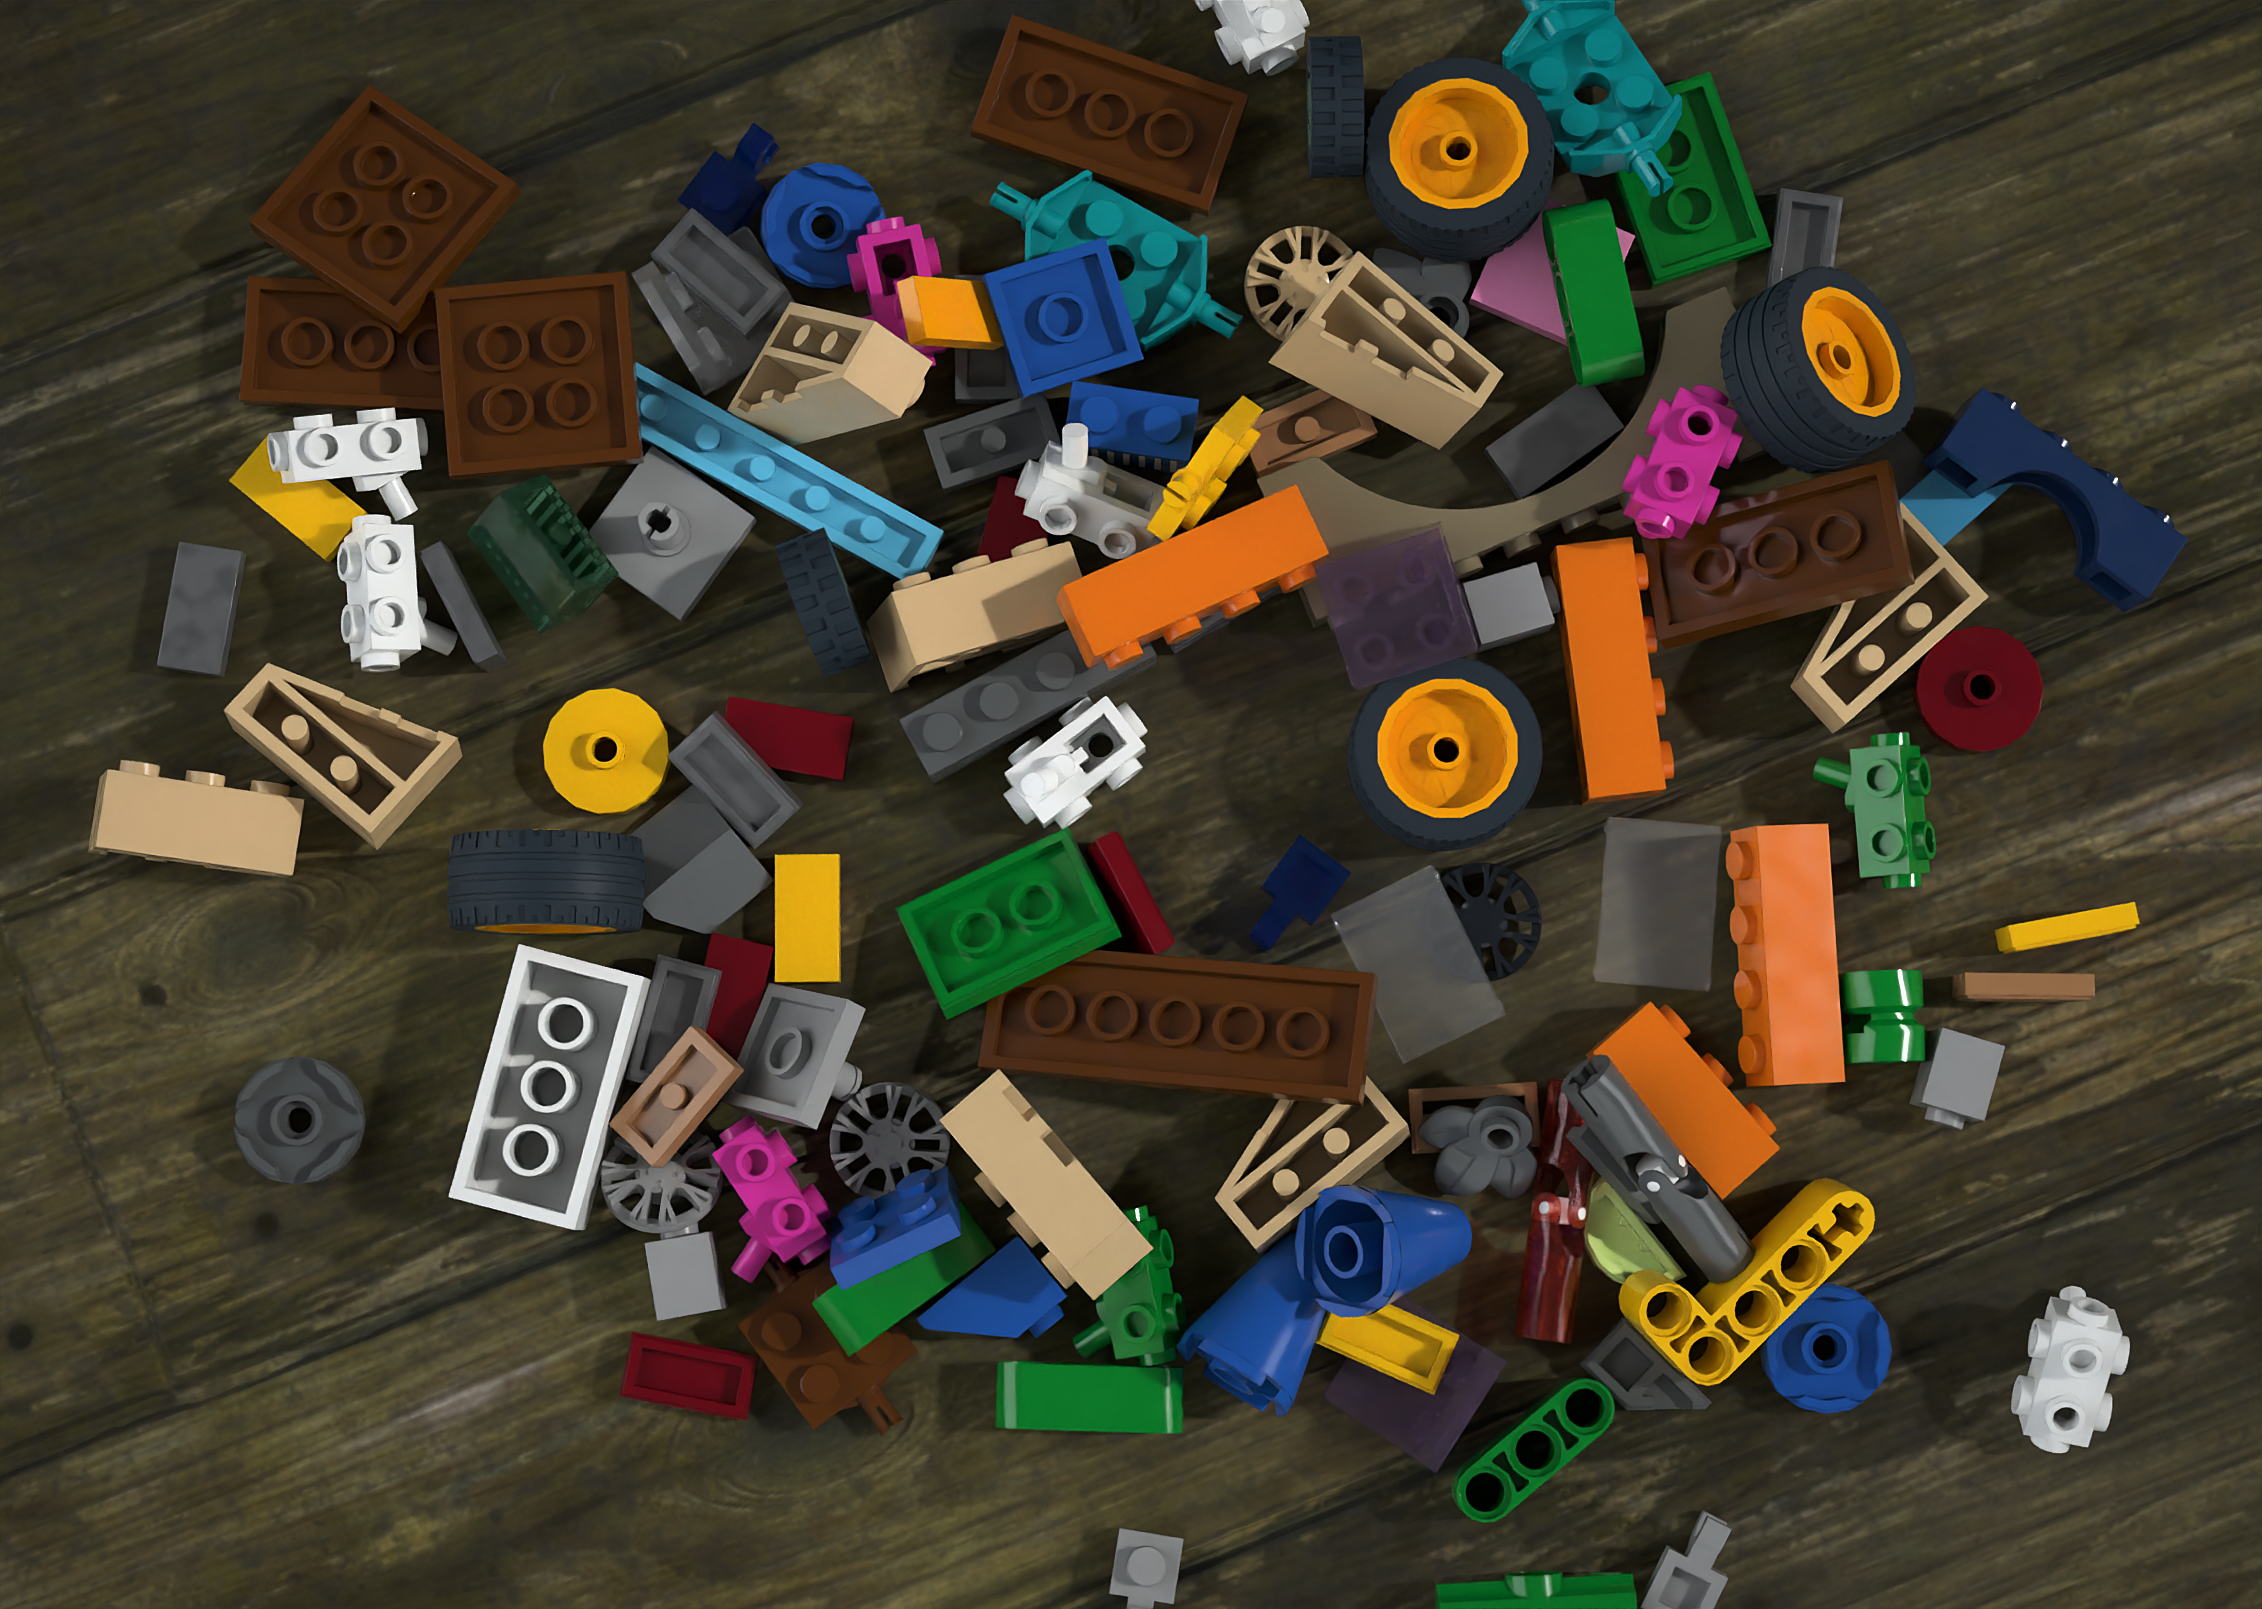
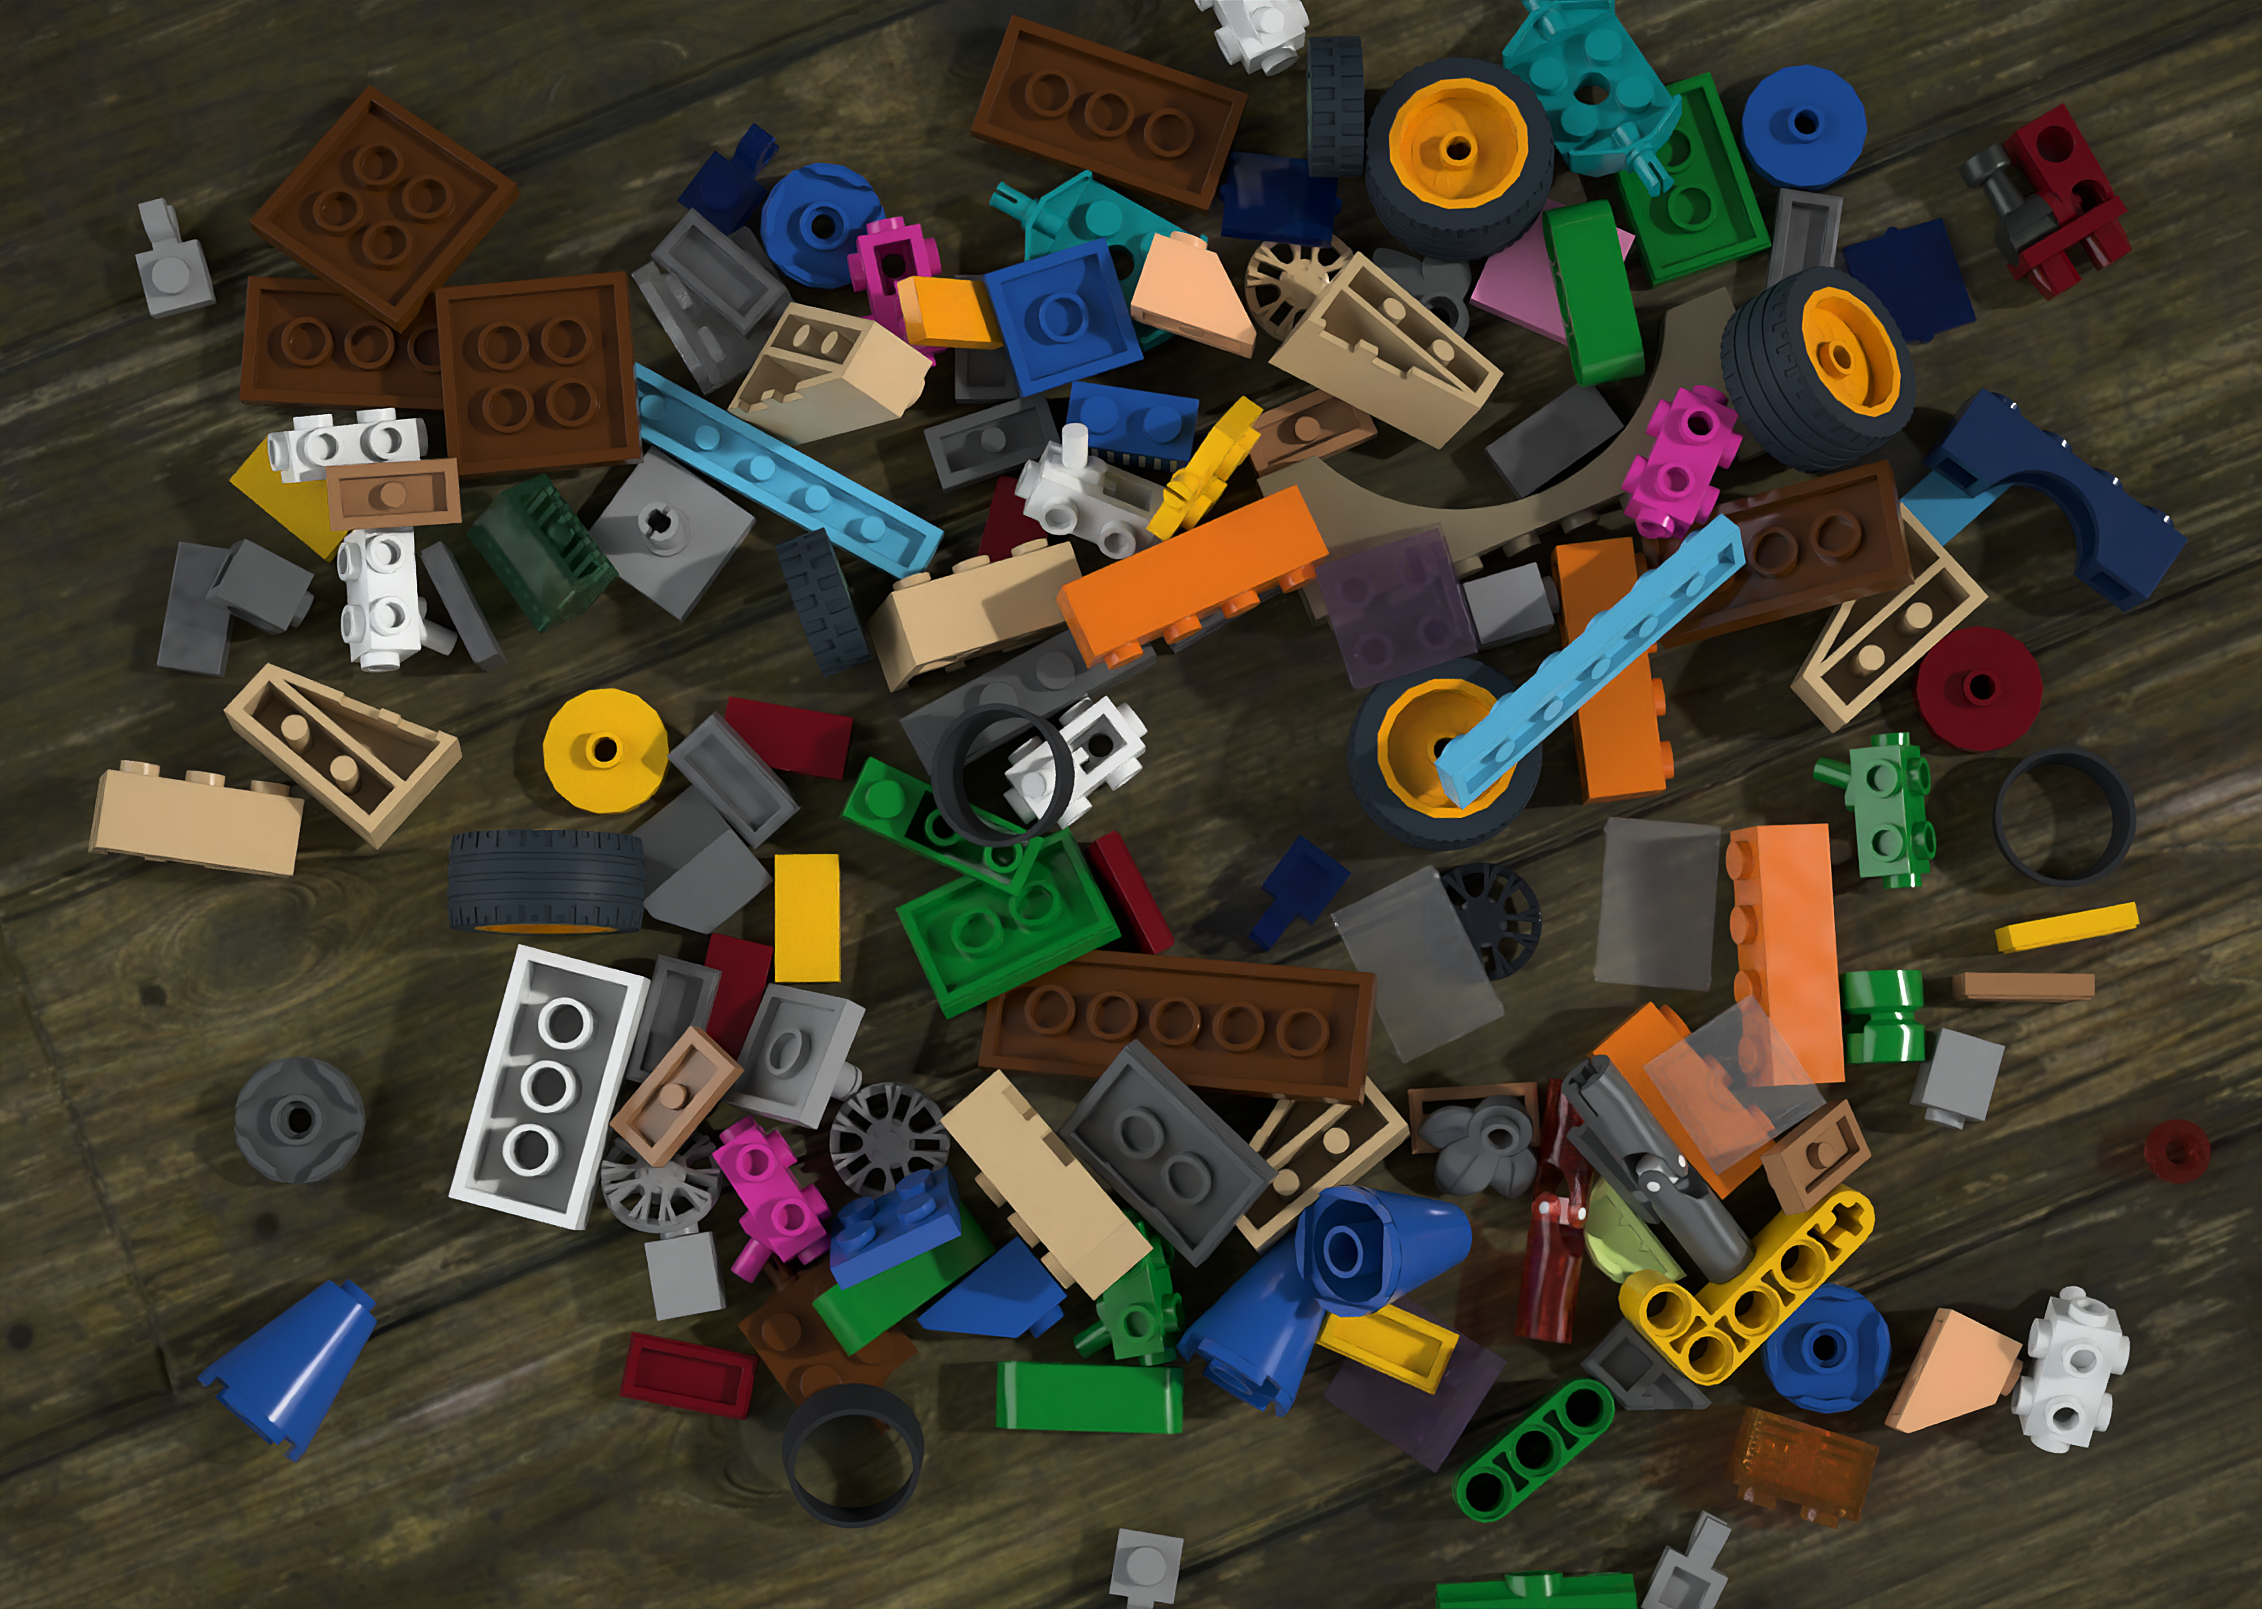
(174, 271): none -> light grey plate
(261, 588): none -> dark grey brick
(295, 1365): none -> blue cone
(393, 494): none -> medium nougat plate
(852, 1400): none -> black tyre
(906, 815): none -> green slope
(948, 775): none -> black tyre
(1166, 1153): none -> dark grey tile
(1191, 295): none -> light nougat slope
(1278, 201): none -> clear blue piece
(1591, 661): none -> medium azure plate
(1734, 1084): none -> clear tile
(1795, 158): none -> blue plate
(1801, 1465): none -> clear orange brick
(1815, 1157): none -> medium nougat plate
(1914, 279): none -> clear blue piece
(1955, 1372): none -> light nougat slope
(2068, 208): none -> dark red hips
(2118, 796): none -> black tyre
(2196, 1146): none -> clear red plate

